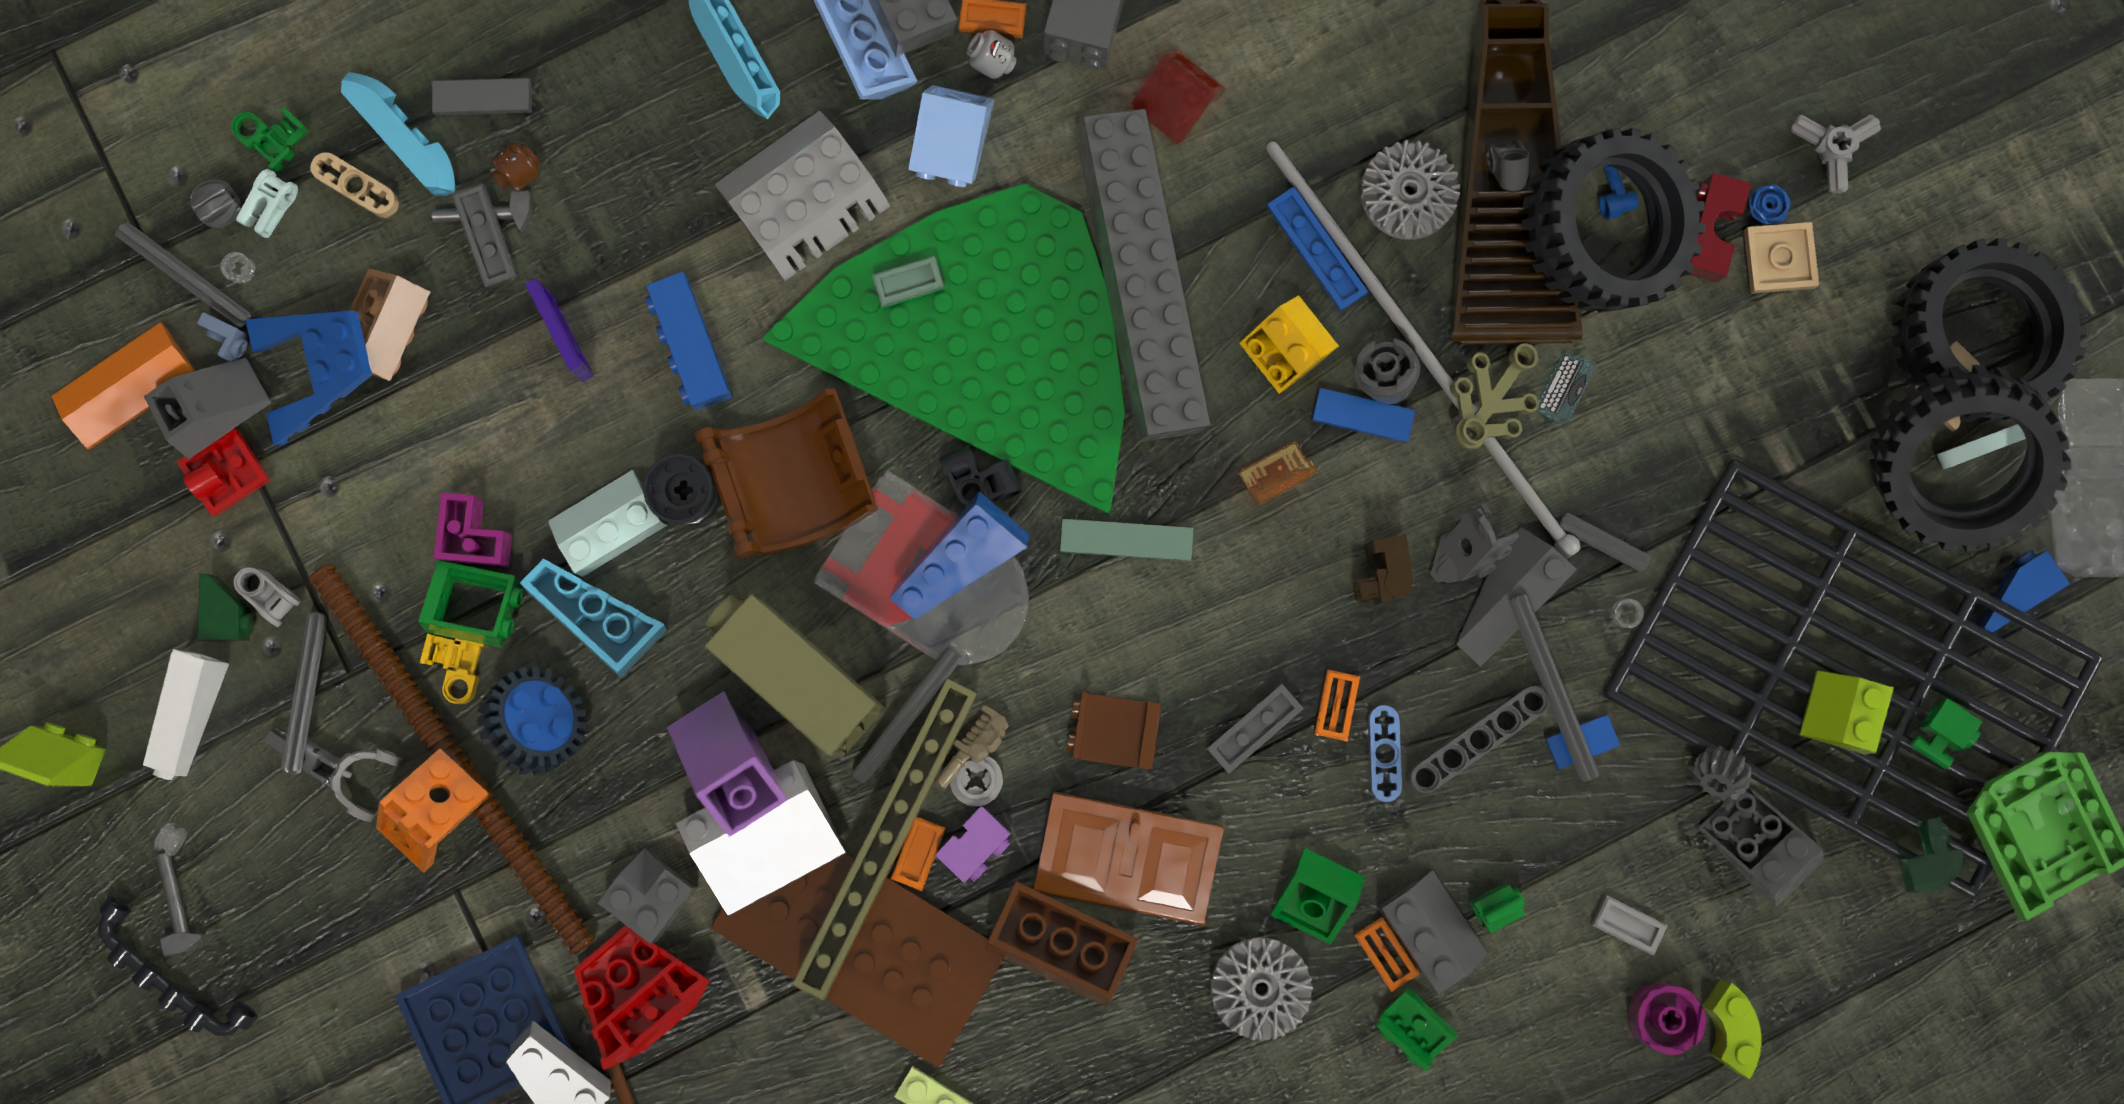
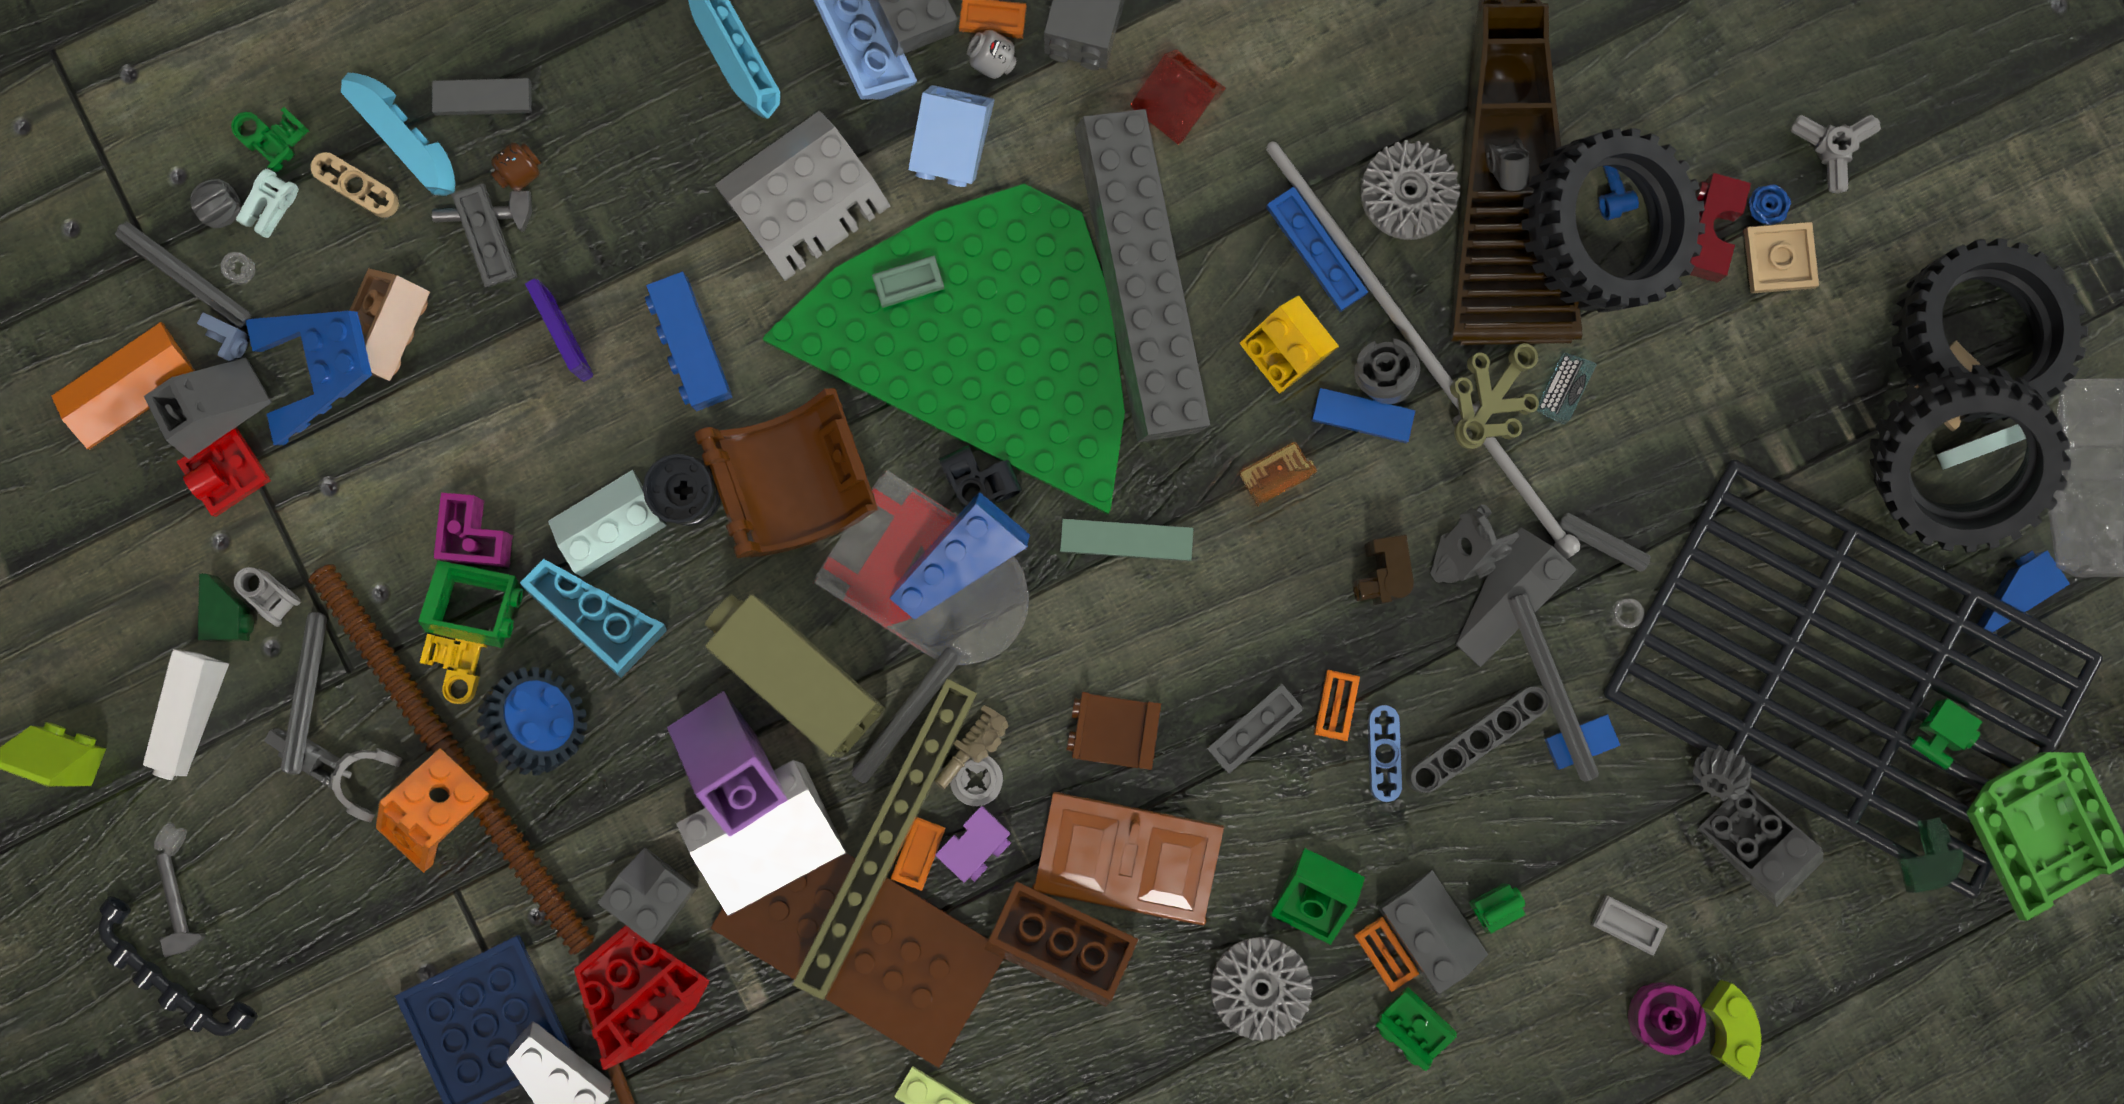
(1846, 712): lime slope -> none

